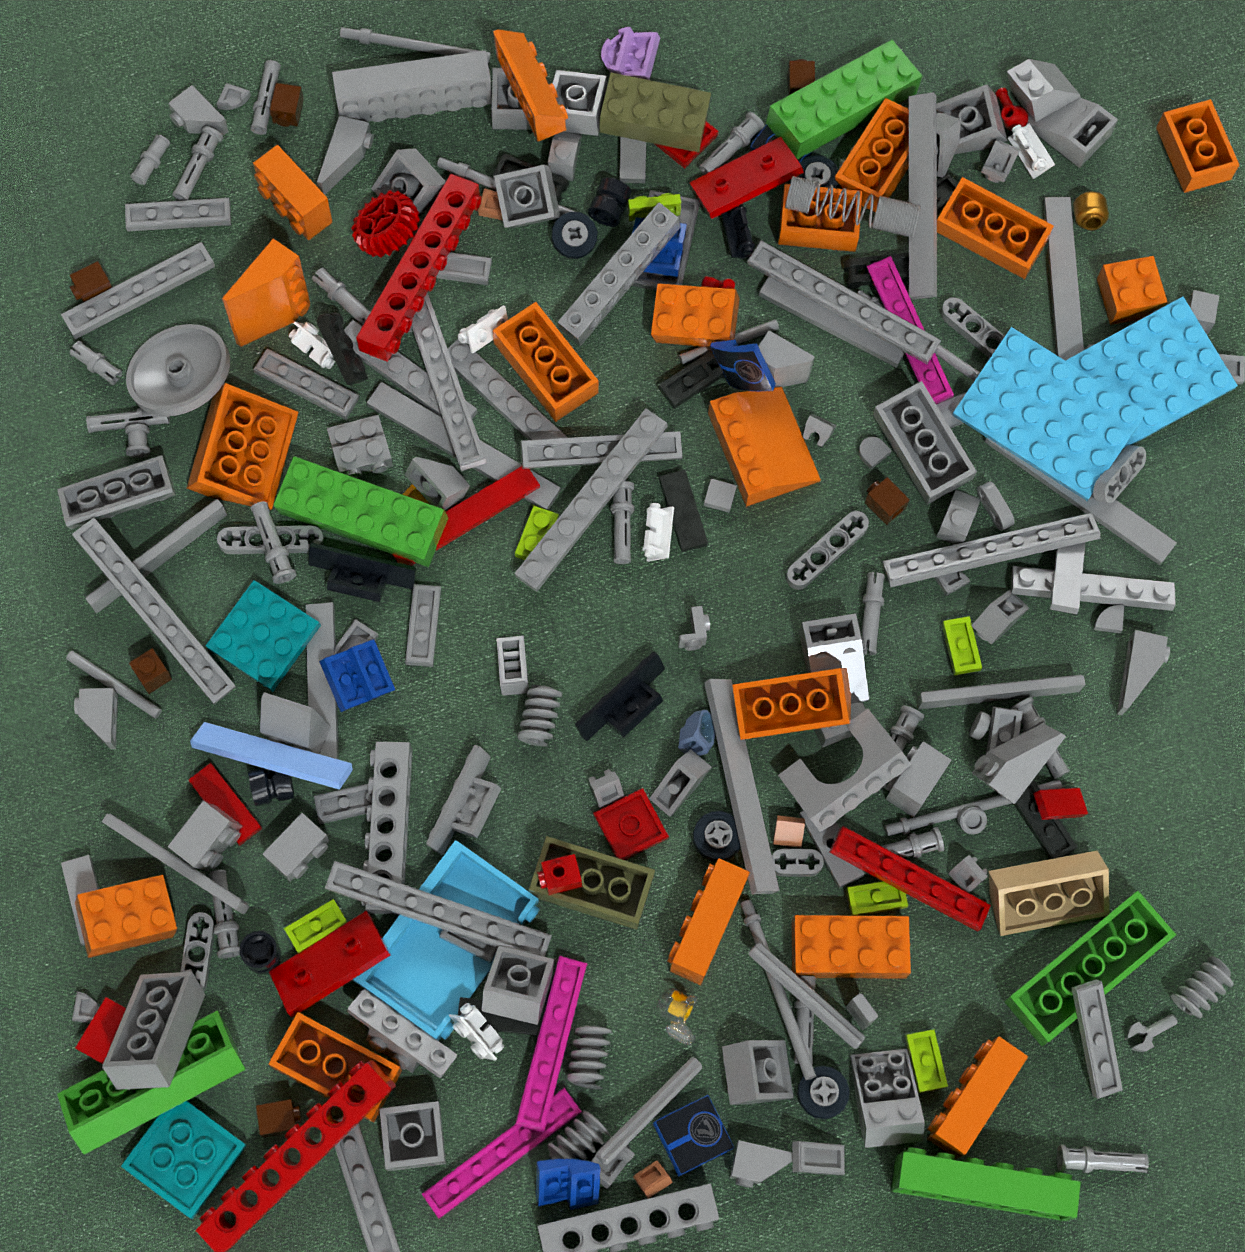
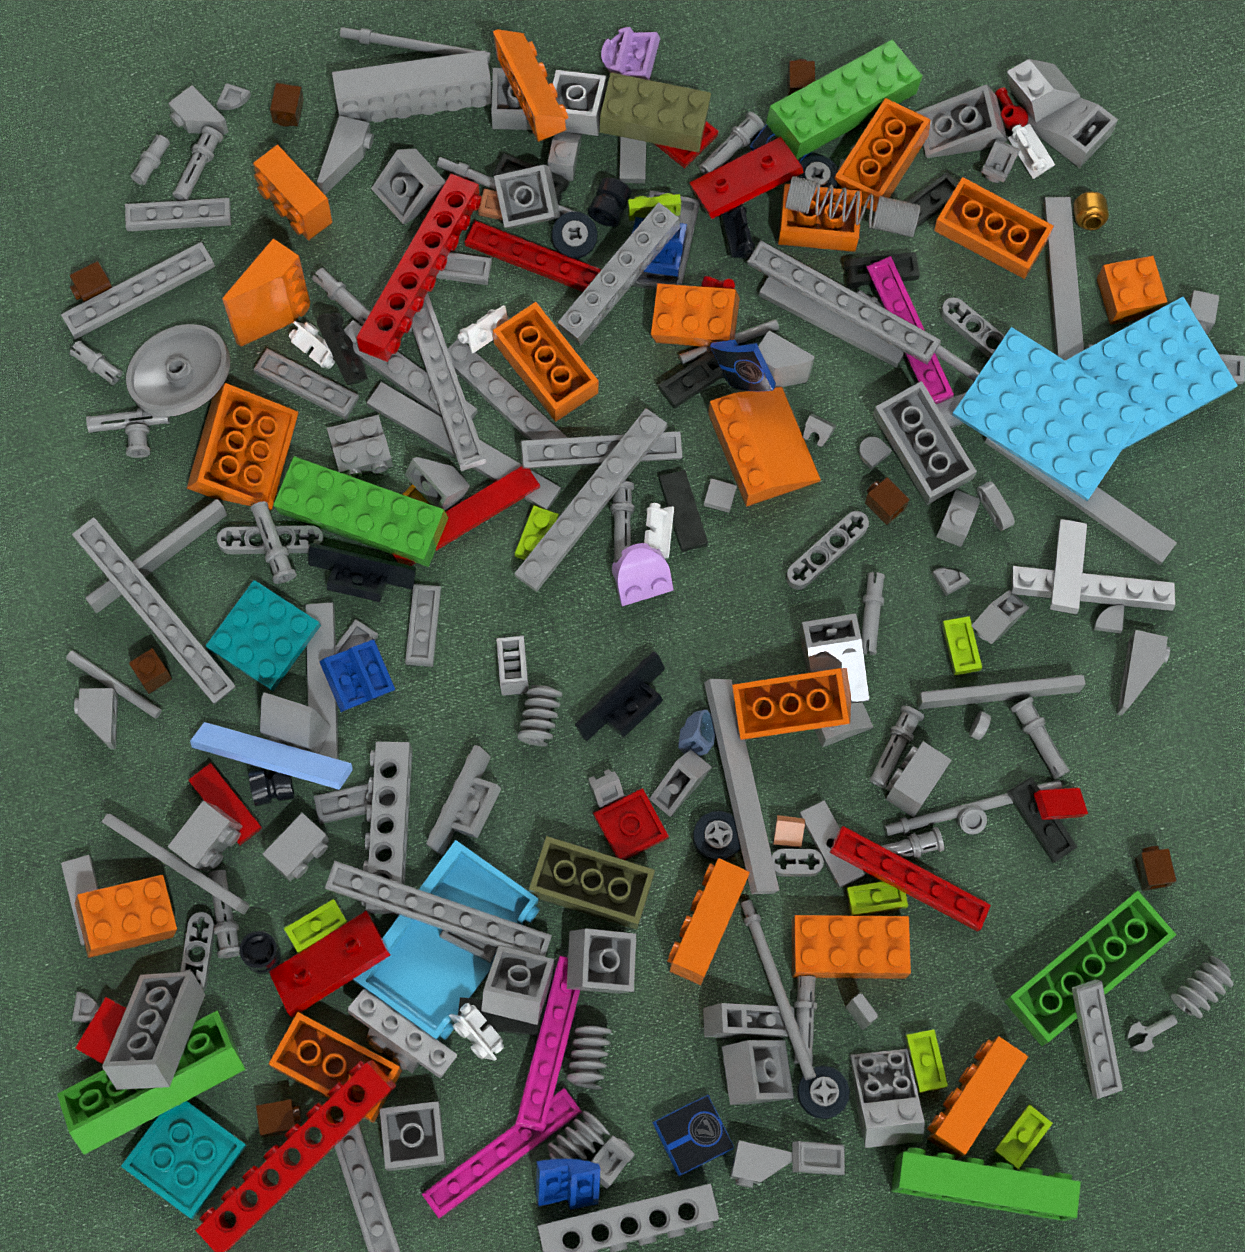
(116, 492): light grey slope -> none
(260, 121): light grey pin -> none
(385, 224): red gear -> none
(530, 256): none -> red tile
(560, 874): red brick -> none
(601, 961): none -> light grey brick
(641, 574): none -> lavender slope
(649, 1110): light grey axle -> none
(652, 1179): nougat tile -> none
(676, 1009): clear piece -> none
(700, 624): light grey bracket -> none
(743, 1021): none -> light grey slope
(807, 995): light grey axle -> none
(829, 802): light grey arch -> none
(924, 193): light grey tile -> none
(947, 141): light grey slope -> none
(968, 874): light grey tile -> none
(991, 550): light grey tile -> none
(1004, 726): light grey plate -> none
(1016, 763): light grey slope -> none
(1023, 1137): none -> lime plate
(1049, 892): tan slope -> none
(1087, 1160): light grey pin -> none
(1126, 466): light grey beam -> none
(1155, 868): none -> reddish brown brick
(1197, 146): orange brick -> none

